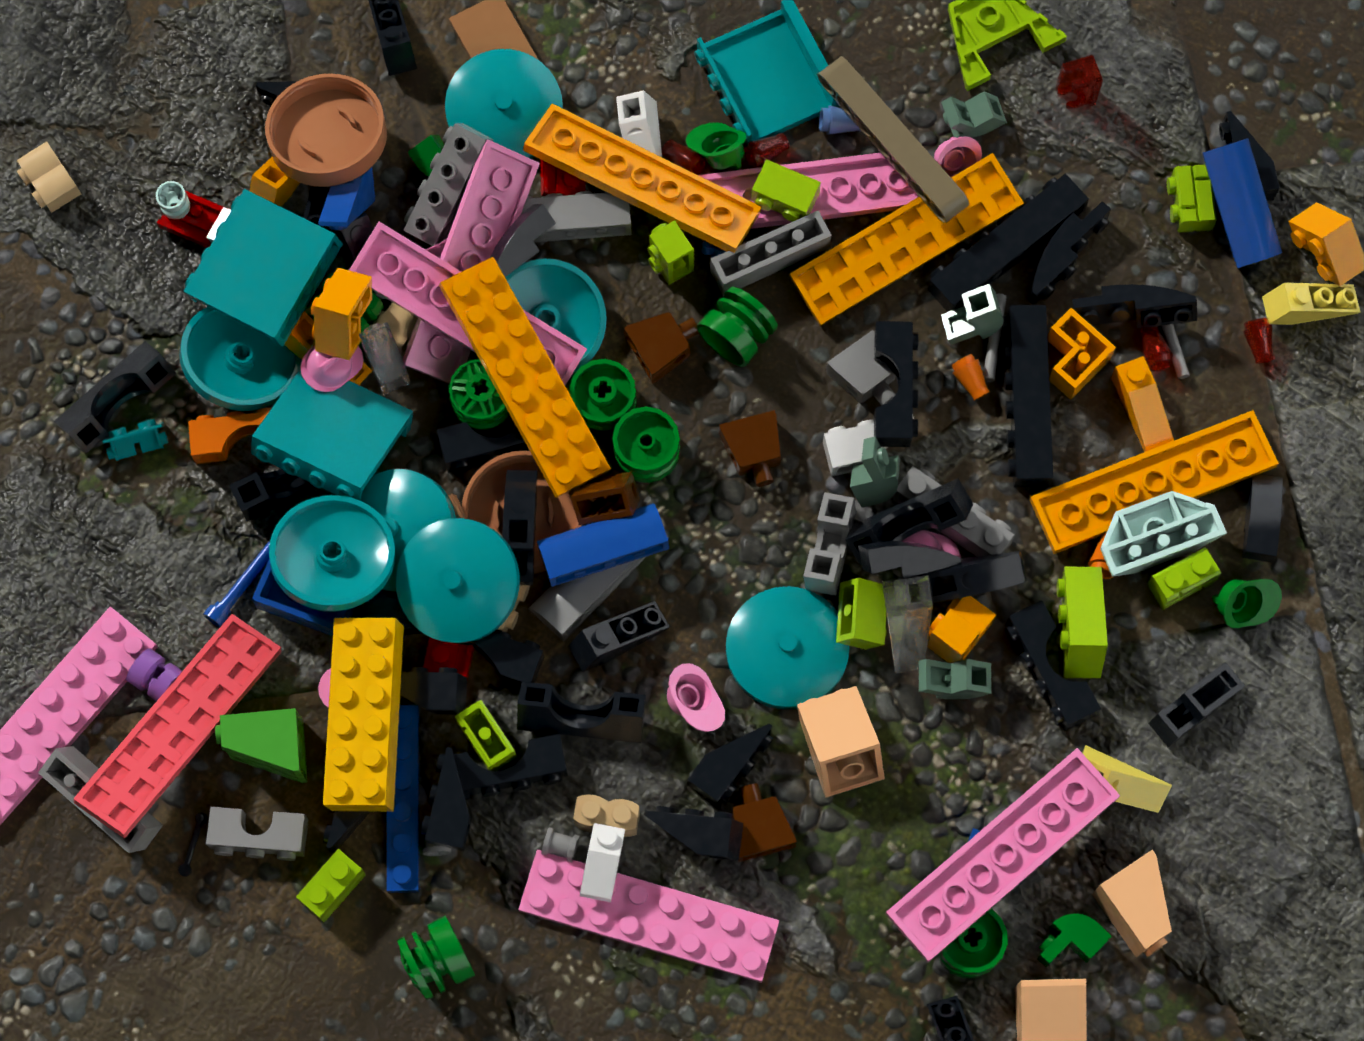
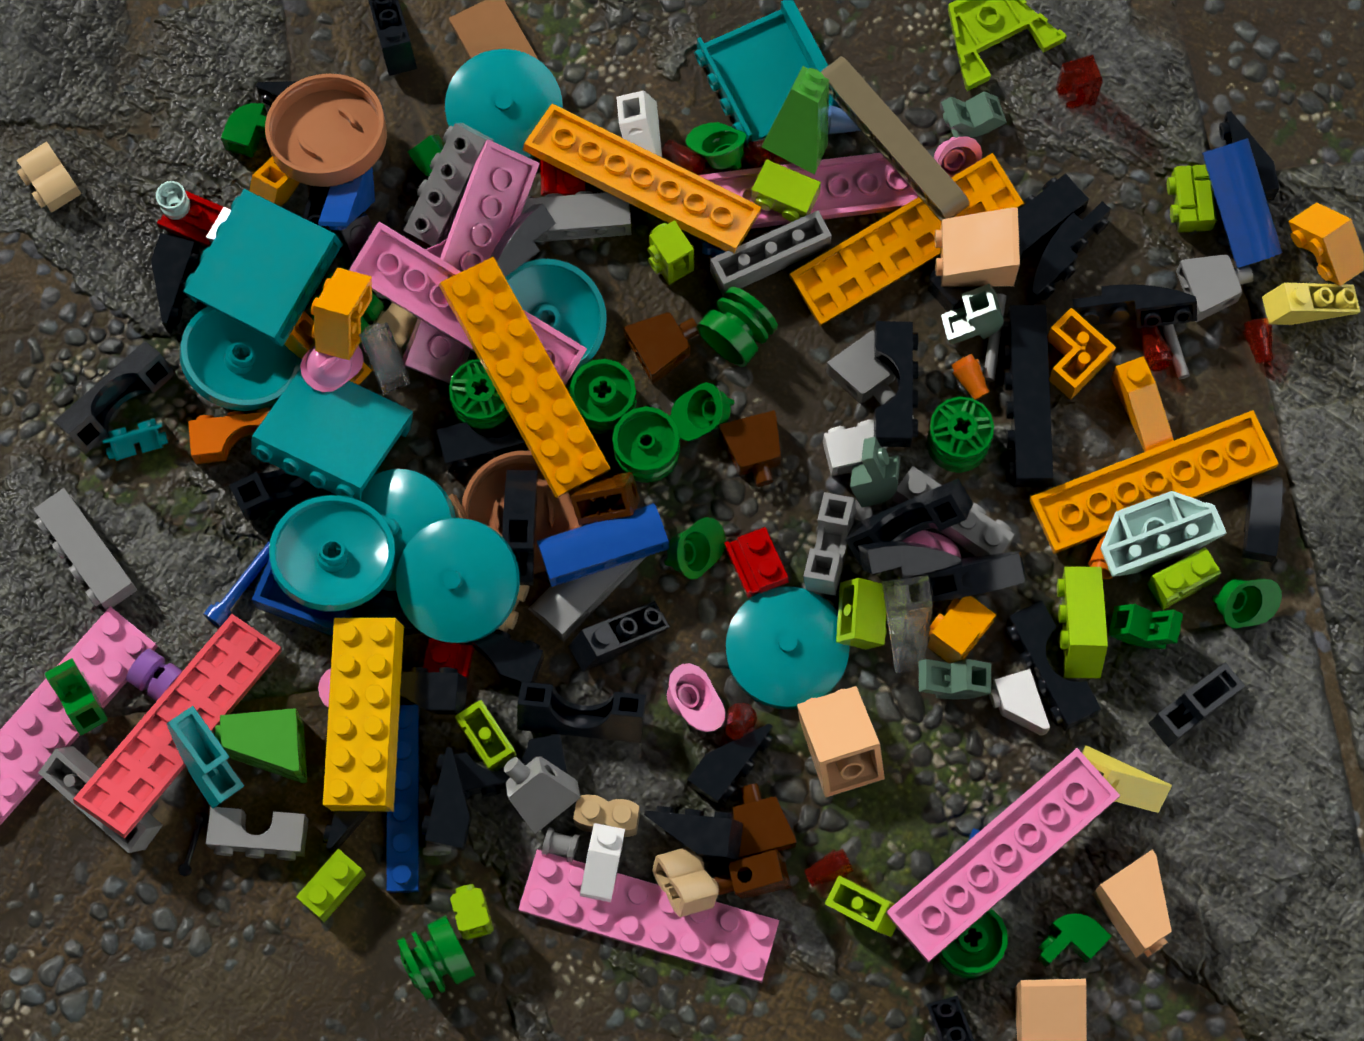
(76, 696): none -> green brick
(84, 549): none -> light grey brick
(171, 265): none -> black slope
(204, 757): none -> teal slope
(245, 129): none -> green brick
(471, 912): none -> lime brick
(539, 790): none -> light grey torso
(685, 881): none -> tan brick
(696, 548): none -> green piece
(701, 411): none -> green piece
(740, 720): none -> clear red cone
(756, 562): none -> red plate
(767, 871): none -> reddish brown torso
(802, 123): none -> bright green slope
(829, 868): none -> clear red cone
(861, 905): none -> lime brick
(954, 449): none -> green wheel
(979, 249): none -> light nougat slope
(1020, 701): none -> white slope
(1145, 628): none -> green brick
(1213, 282): none -> light grey torso

